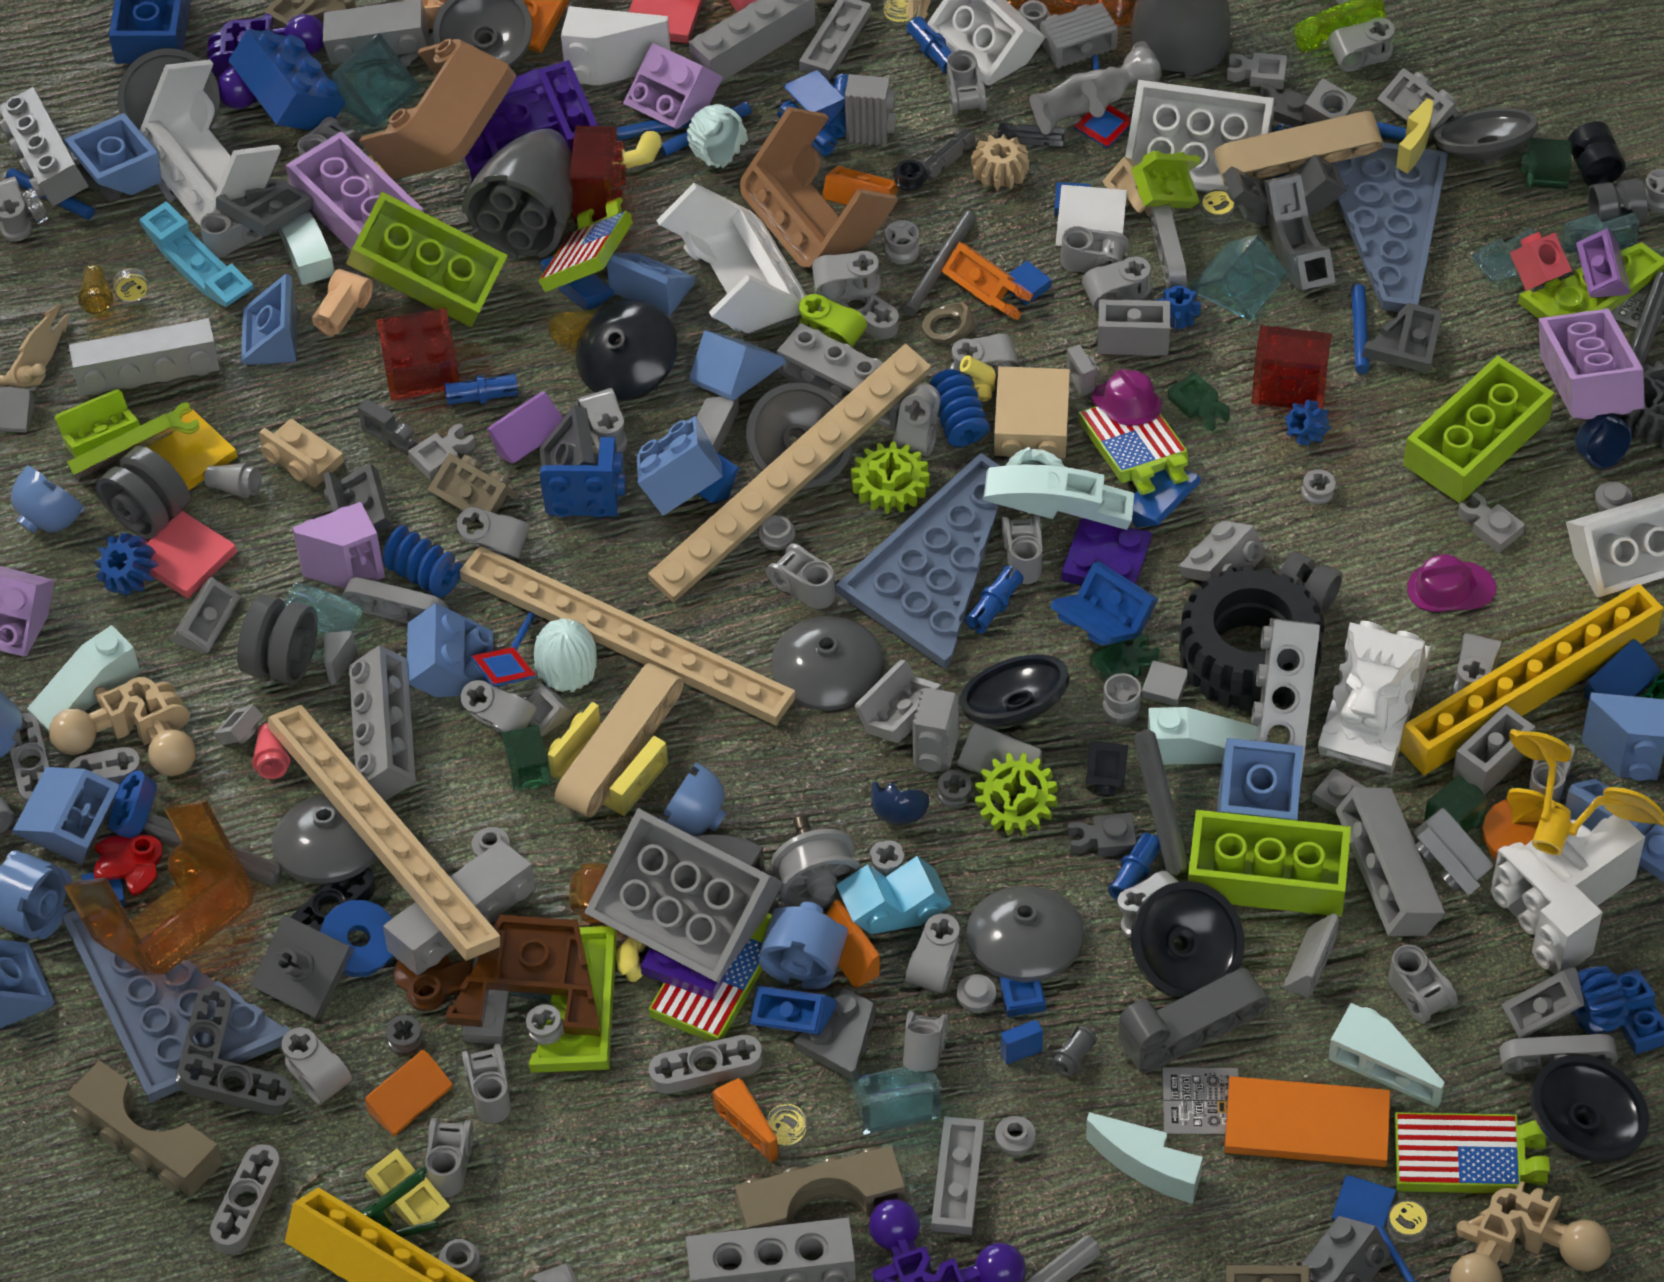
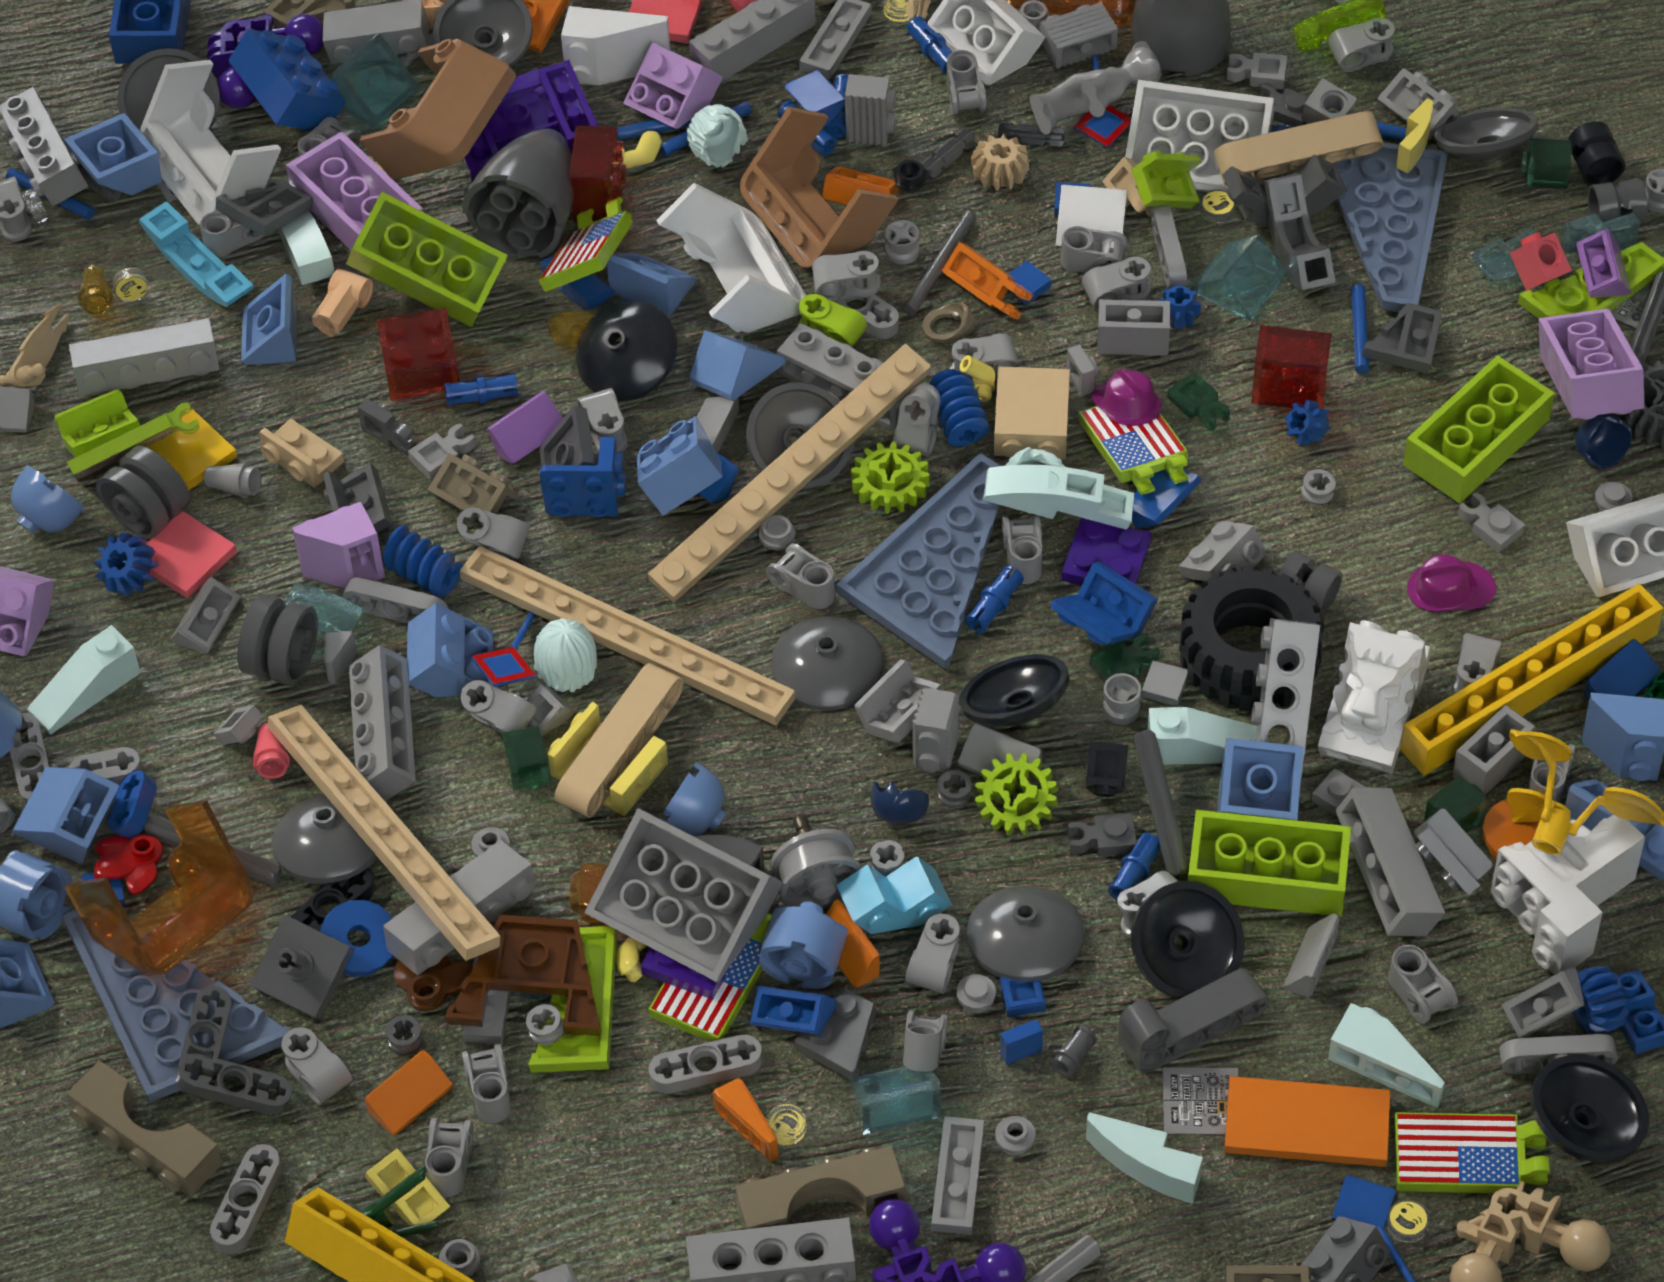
(169, 751): tan piece -> none

